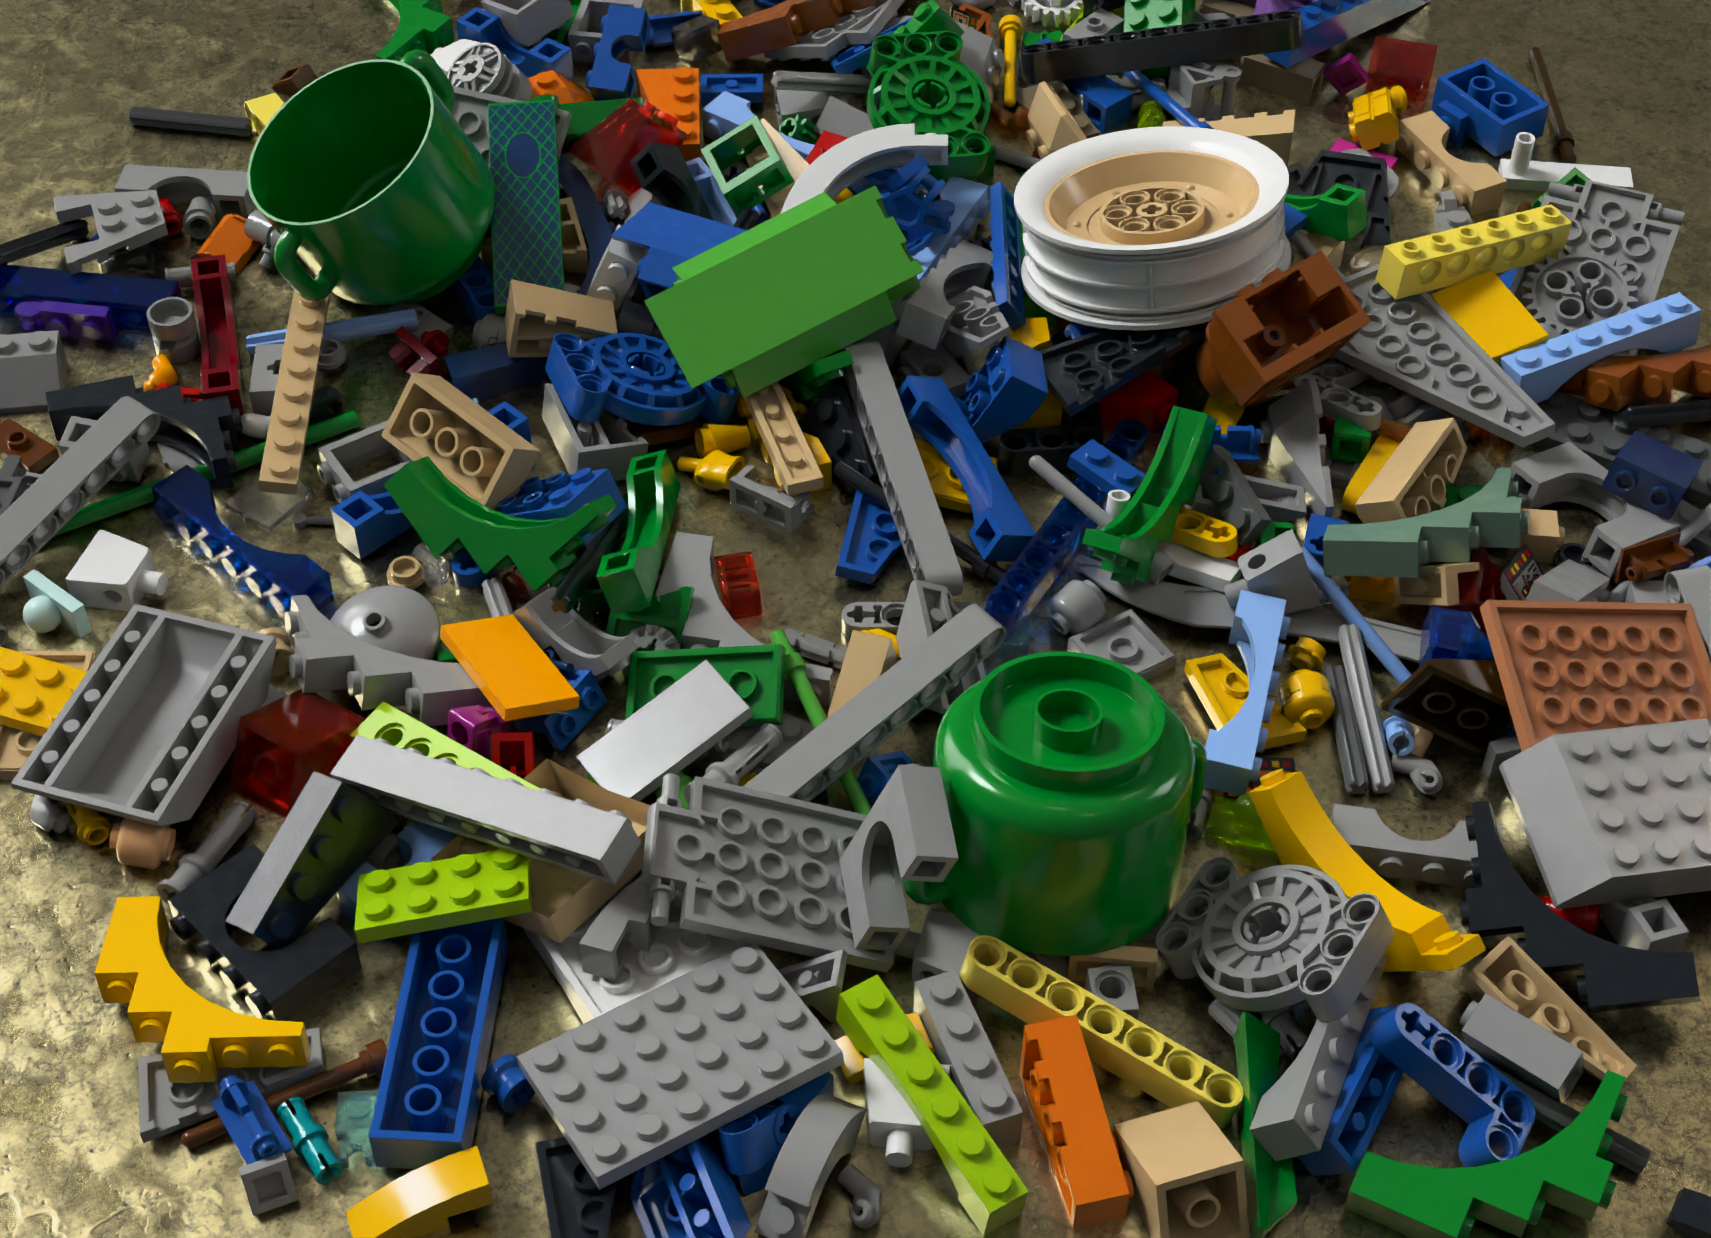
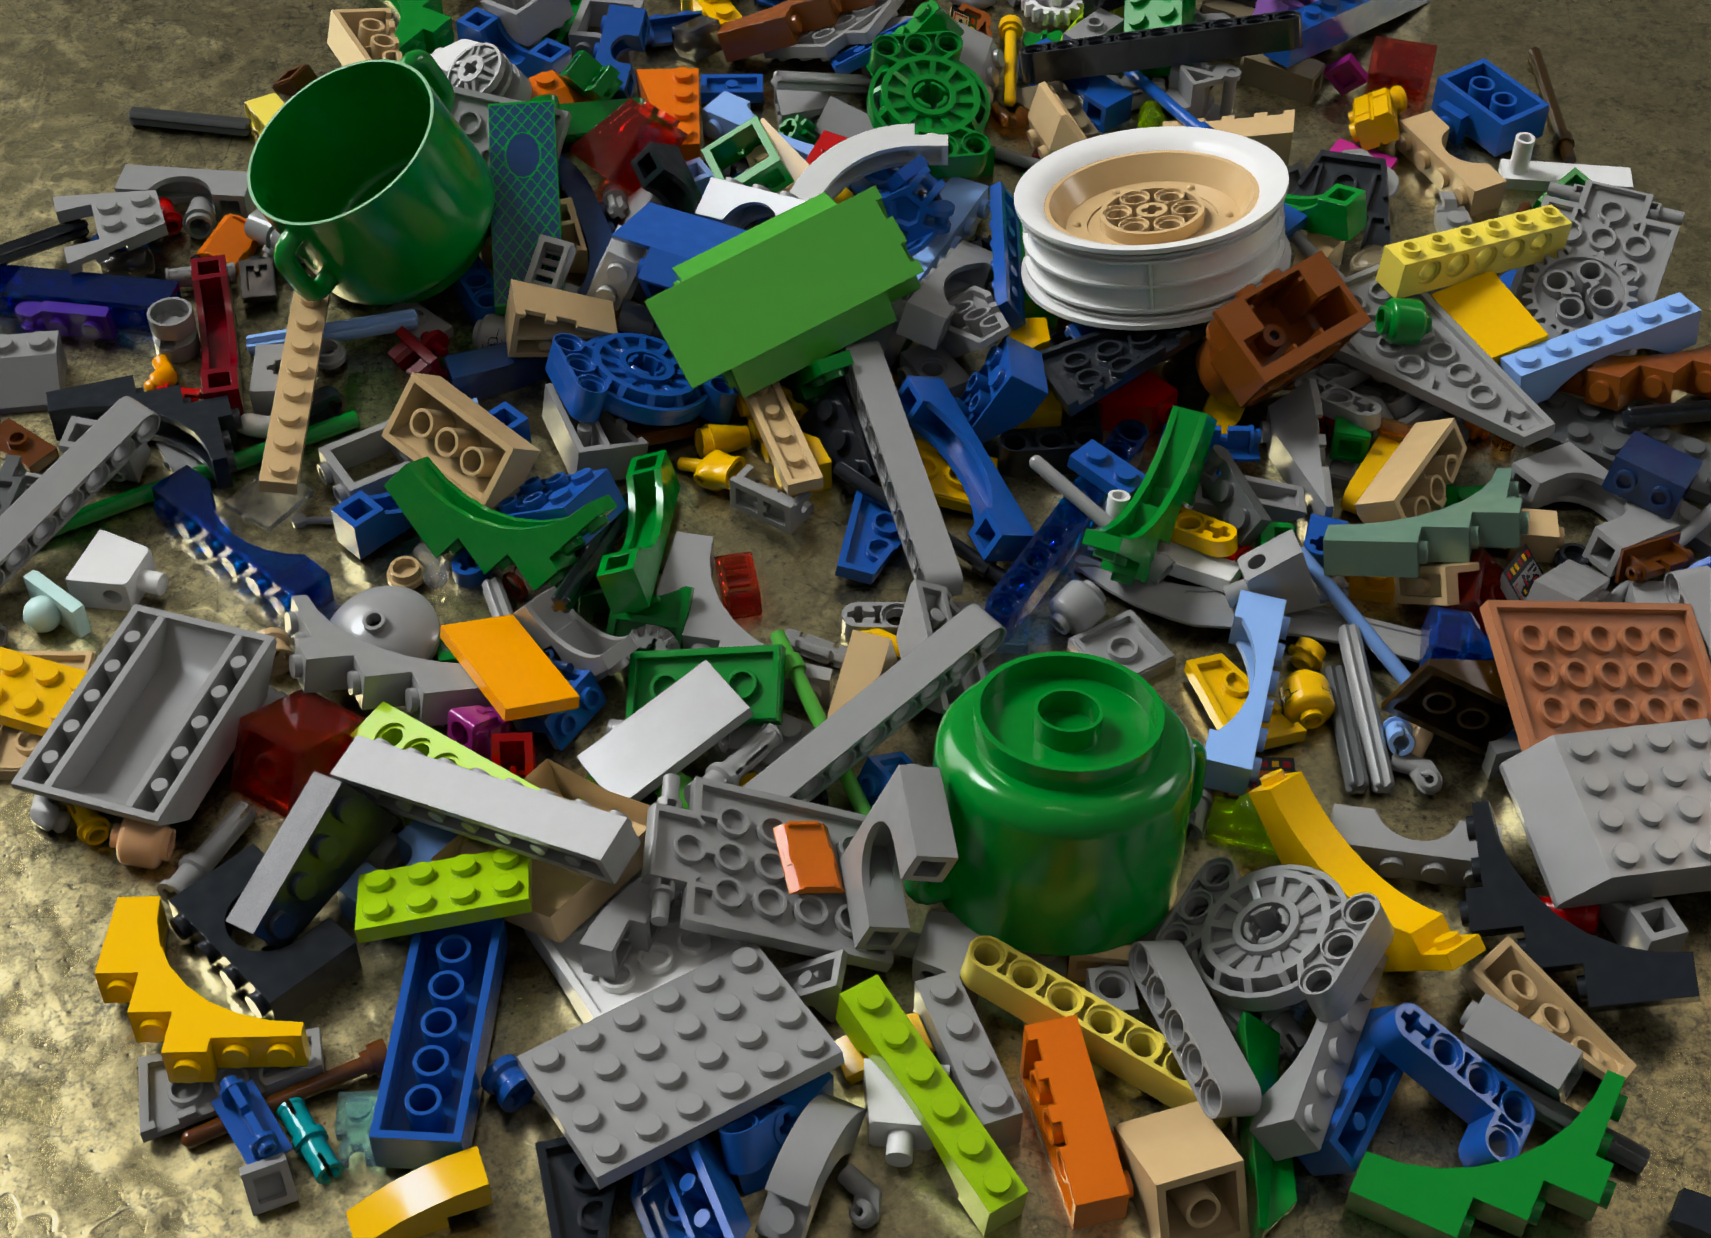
(258, 279): none -> black bracket
(363, 35): none -> tan wedge
(555, 247): none -> light grey slope
(591, 77): none -> green brick
(739, 205): none -> arch
(808, 858): none -> orange piece
(1194, 1029): none -> light grey beam
(1403, 321): none -> green head

